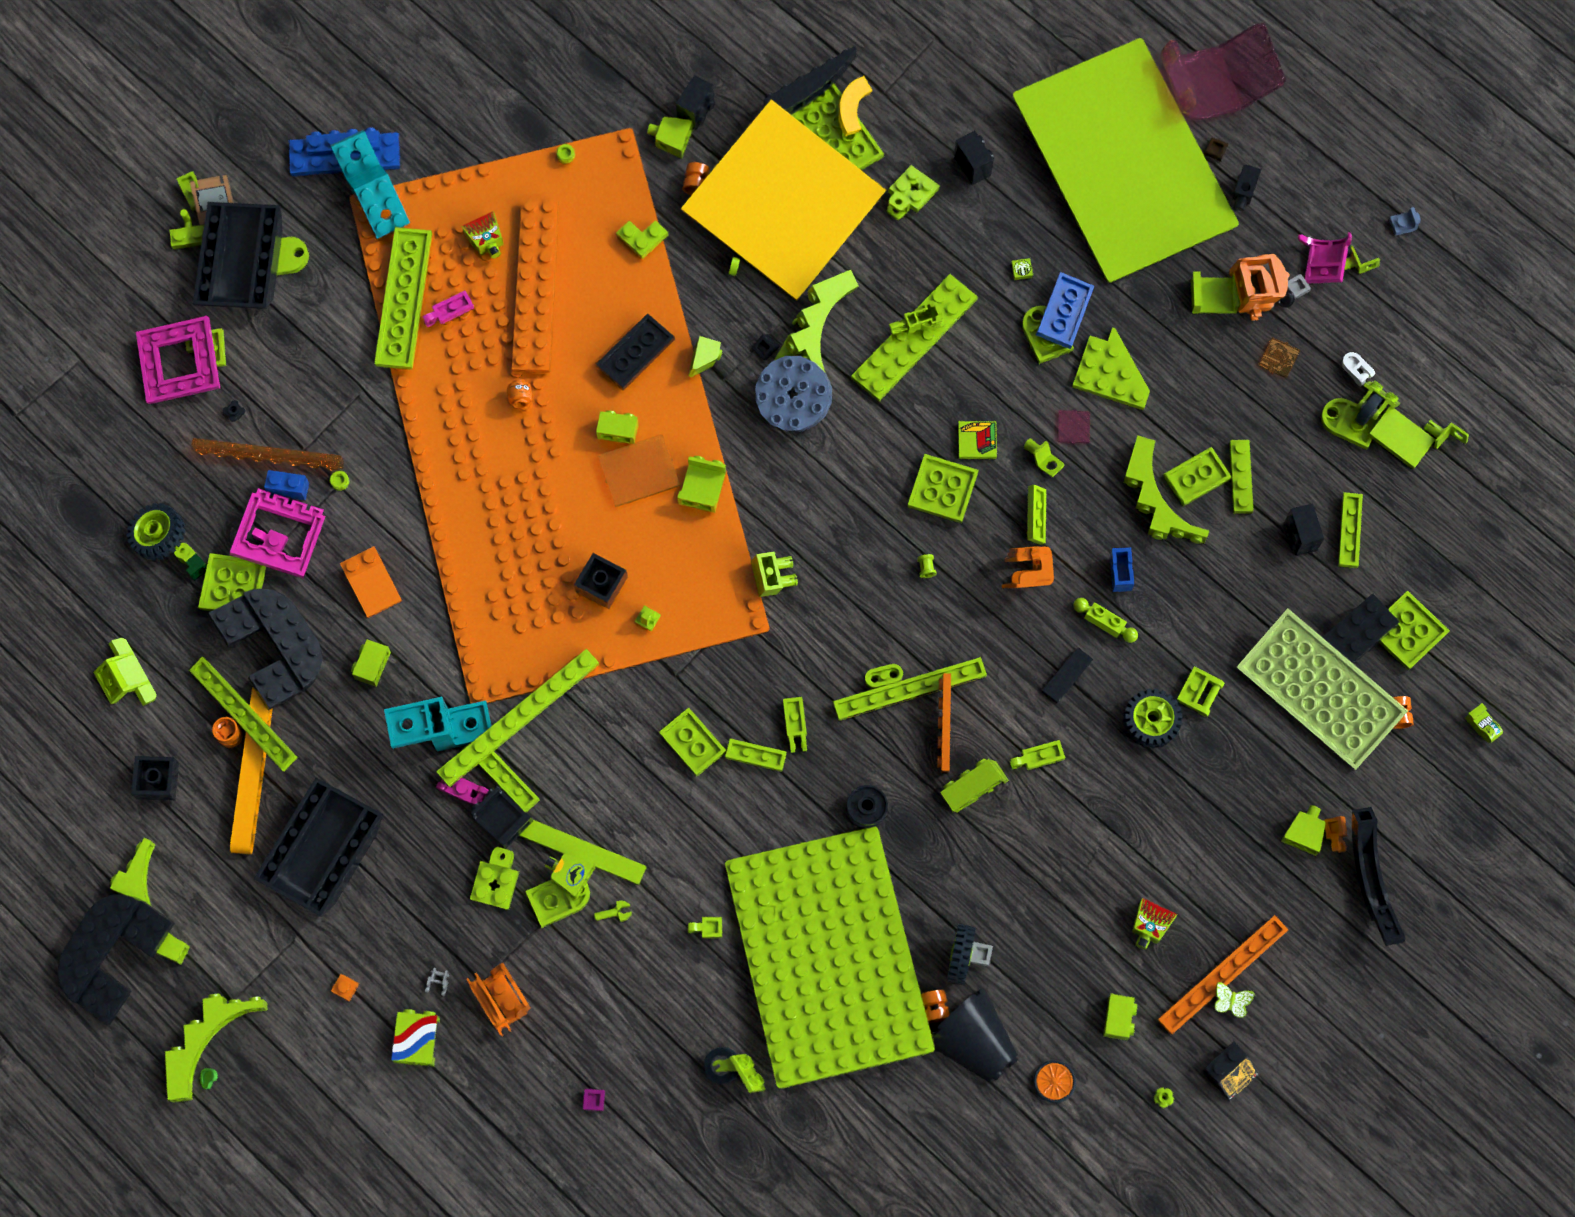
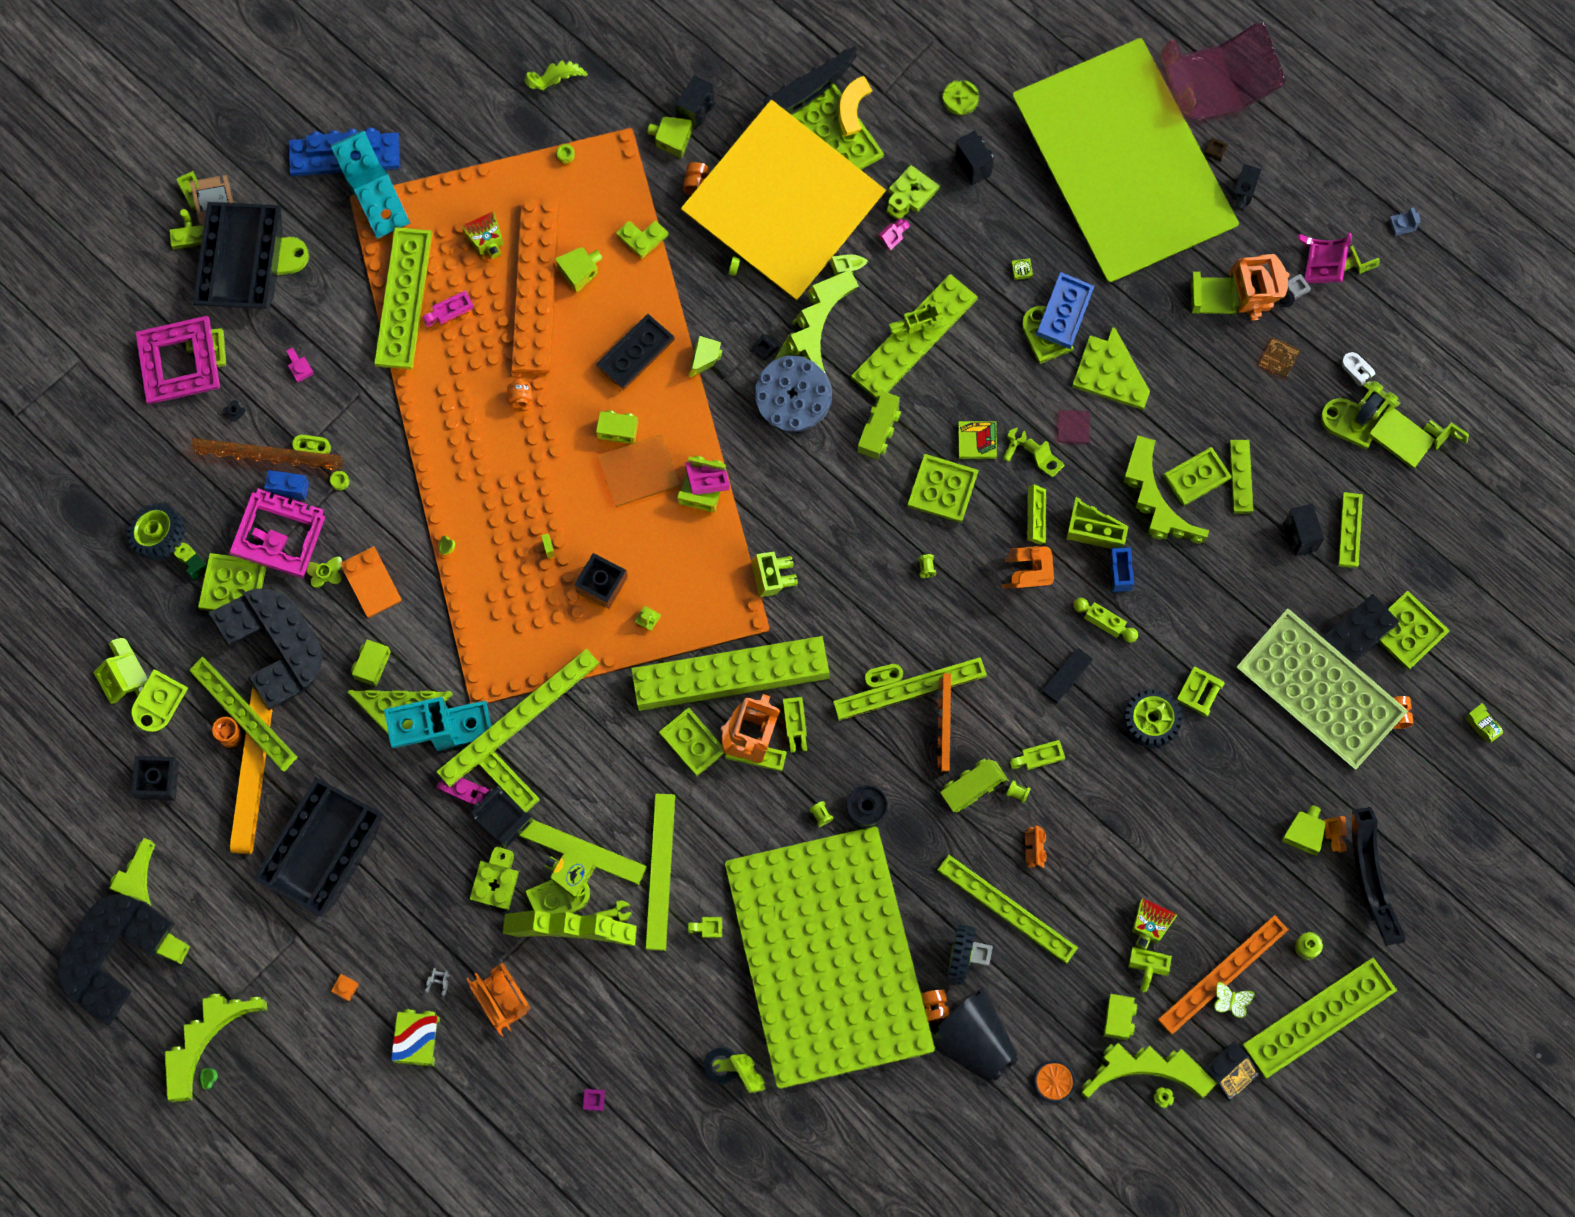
(158, 700): none -> lime tile
(299, 367): none -> dark pink plate
(312, 444): none -> lime plate
(325, 572): none -> lime animal
(375, 702): none -> lime tile
(446, 545): none -> lime piece
(548, 546): none -> lime tile
(553, 75): none -> lime plant
(569, 925): none -> lime arch
(578, 267): none -> lime torso
(660, 872): none -> lime tile
(706, 479): none -> dark pink wing
(730, 673): none -> lime brick
(754, 748): none -> orange animal
(821, 814): none -> lime bush
(847, 262): none -> lime plate
(880, 425): none -> lime wedge
(892, 233): none -> plate
(960, 97): none -> lime tile
(1007, 909): none -> lime tile
(1014, 443): none -> lime bar
(1018, 791): none -> lime bush
(1035, 837): none -> orange hinge
(1095, 528): none -> lime wedge
(1148, 1062): none -> lime arch
(1151, 963): none -> lime plate
(1304, 950): none -> lime head
(1319, 1018): none -> lime plate

